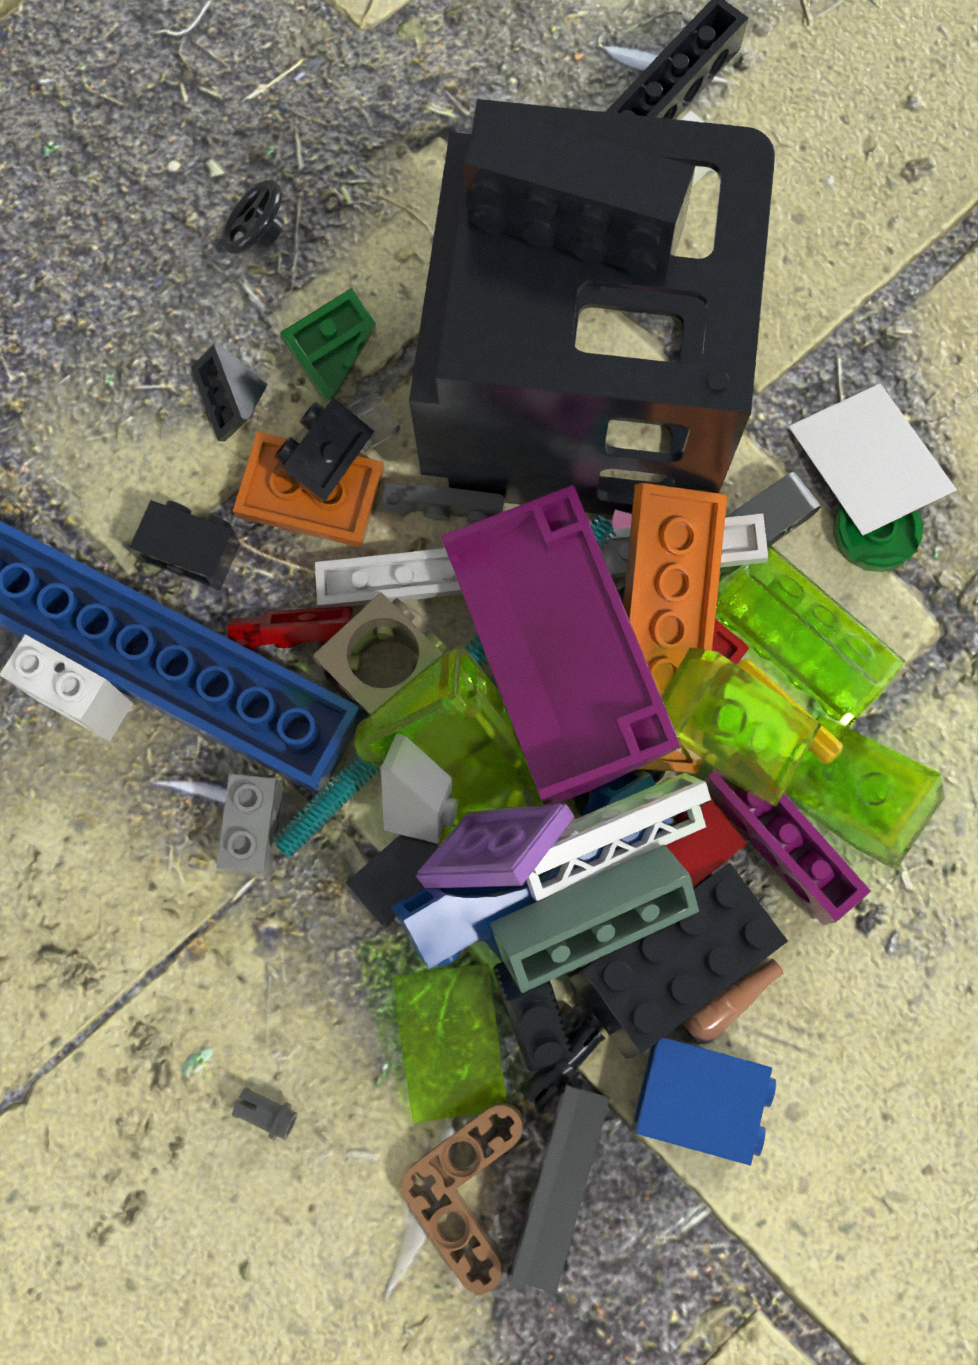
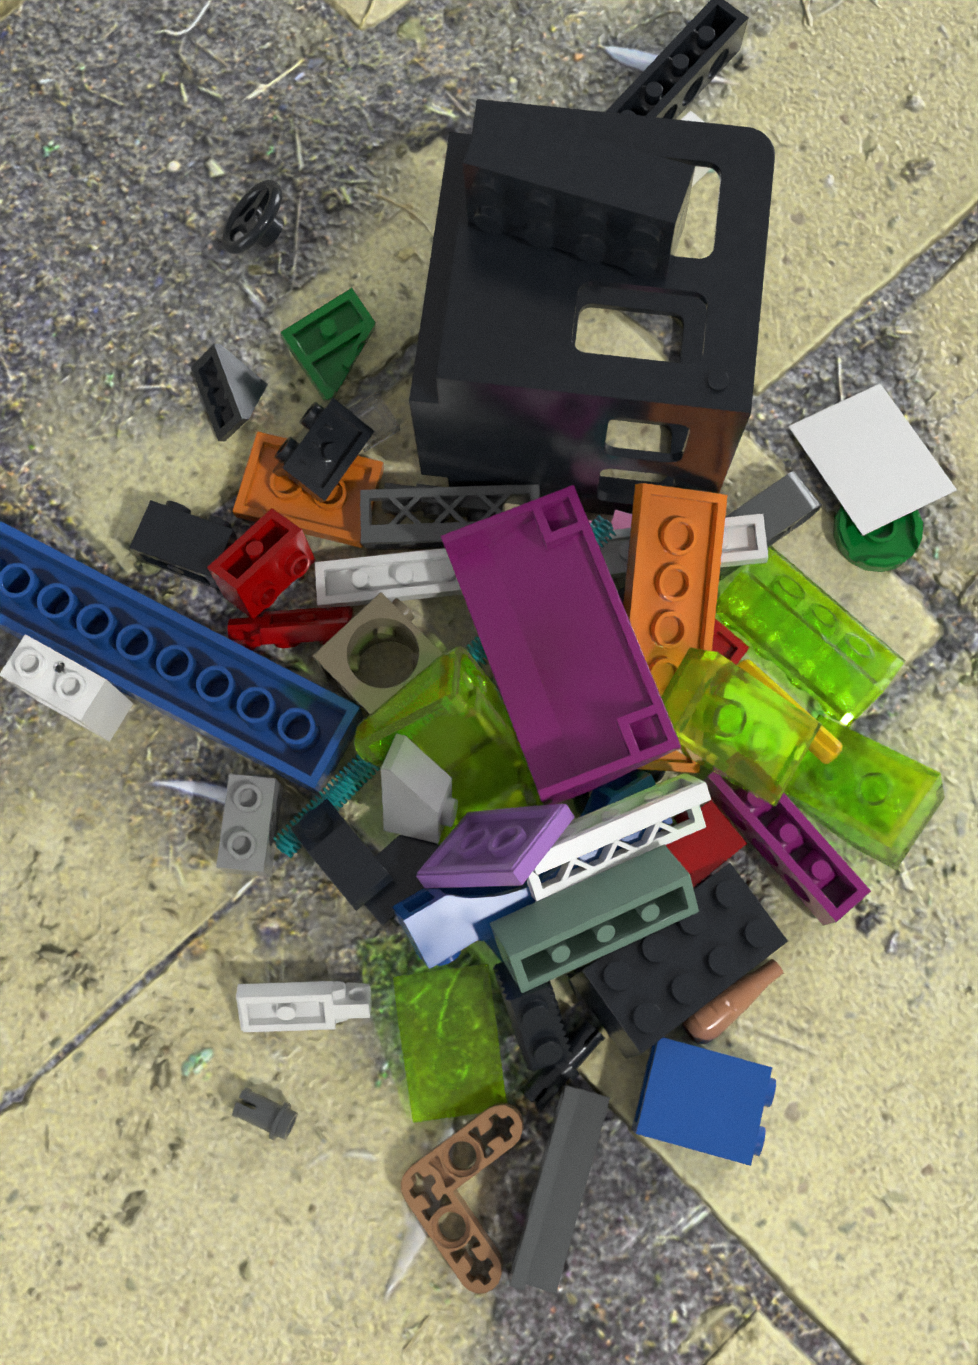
(262, 563): none -> red brick
(301, 1005): none -> white hinge
(341, 854): none -> black slope
(428, 535): none -> dark grey fence

